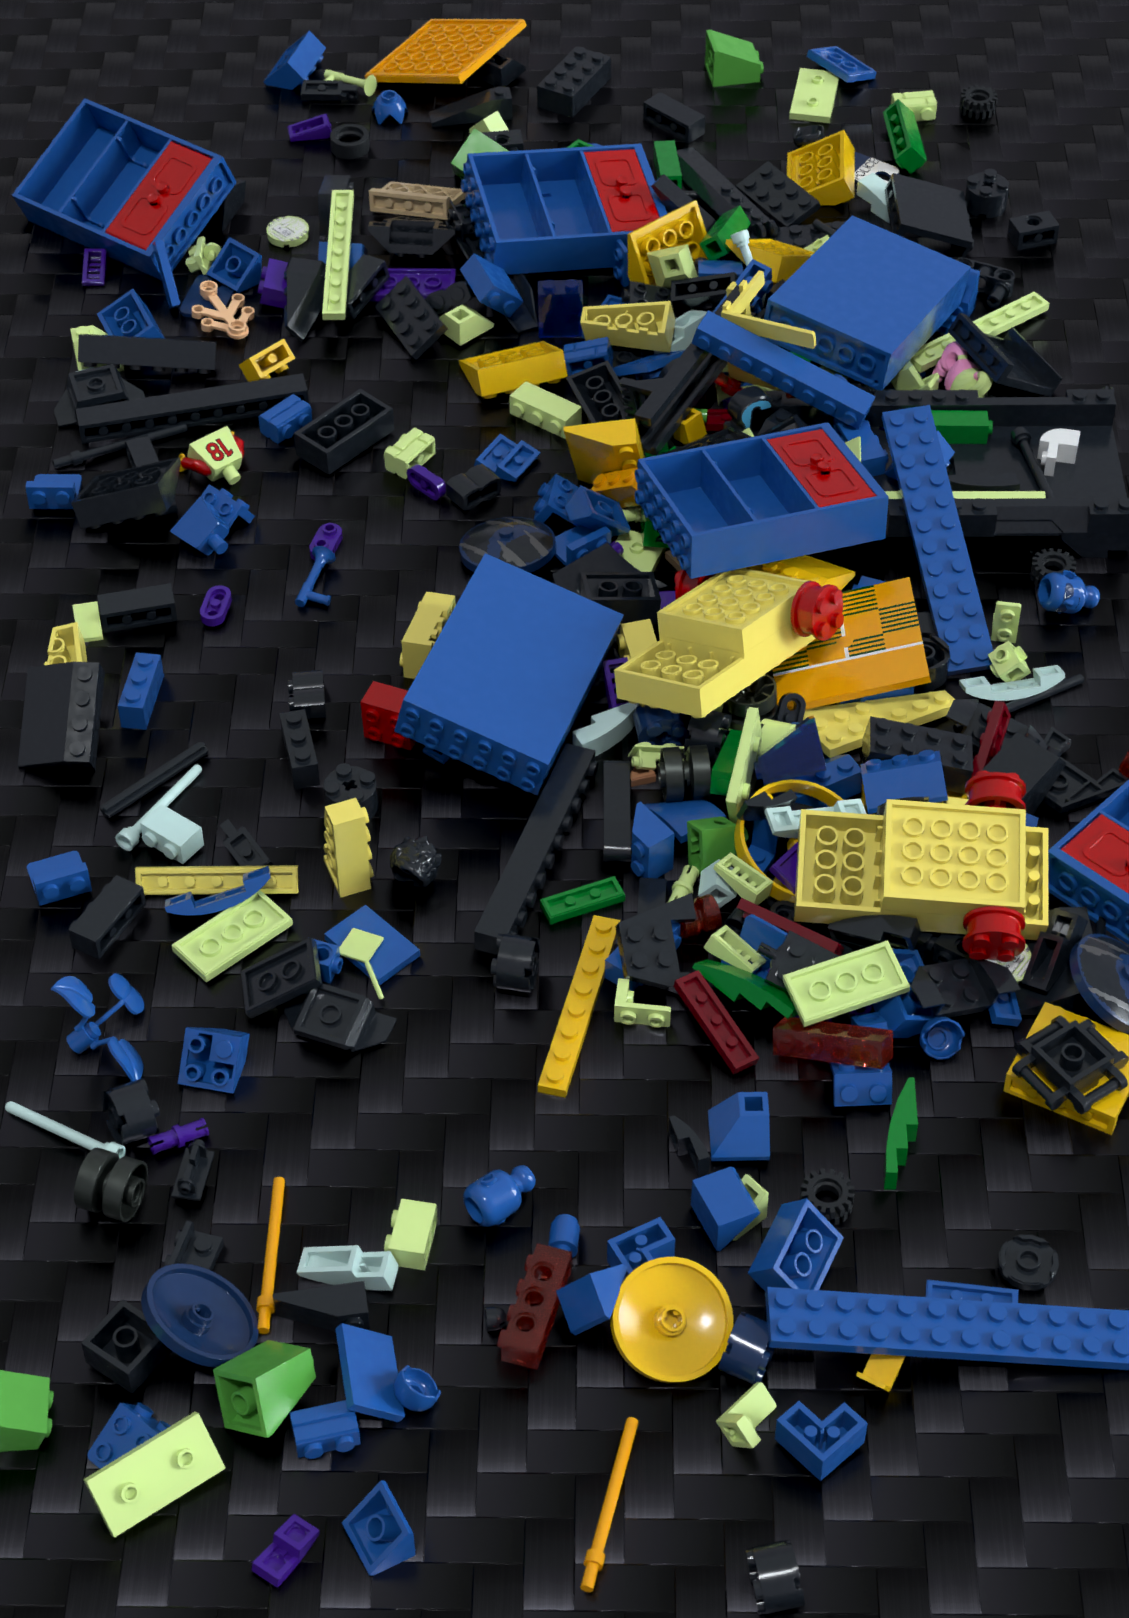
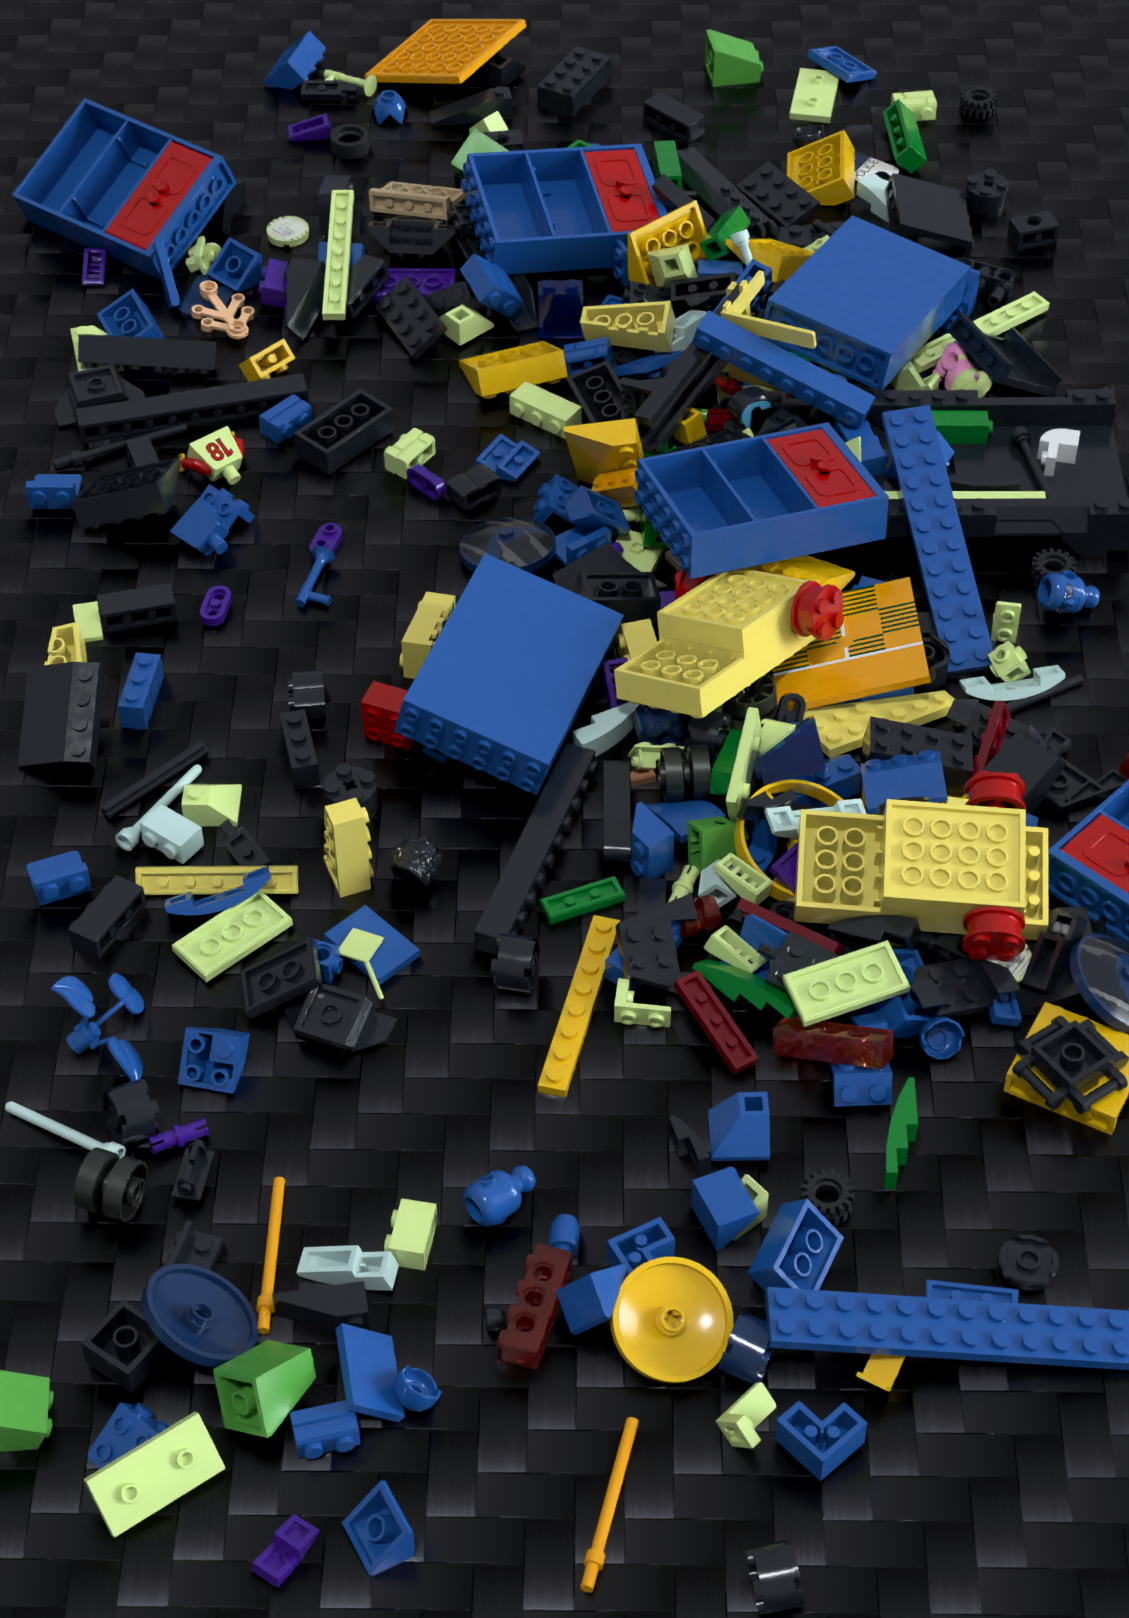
(211, 803): none -> yellowish green slope

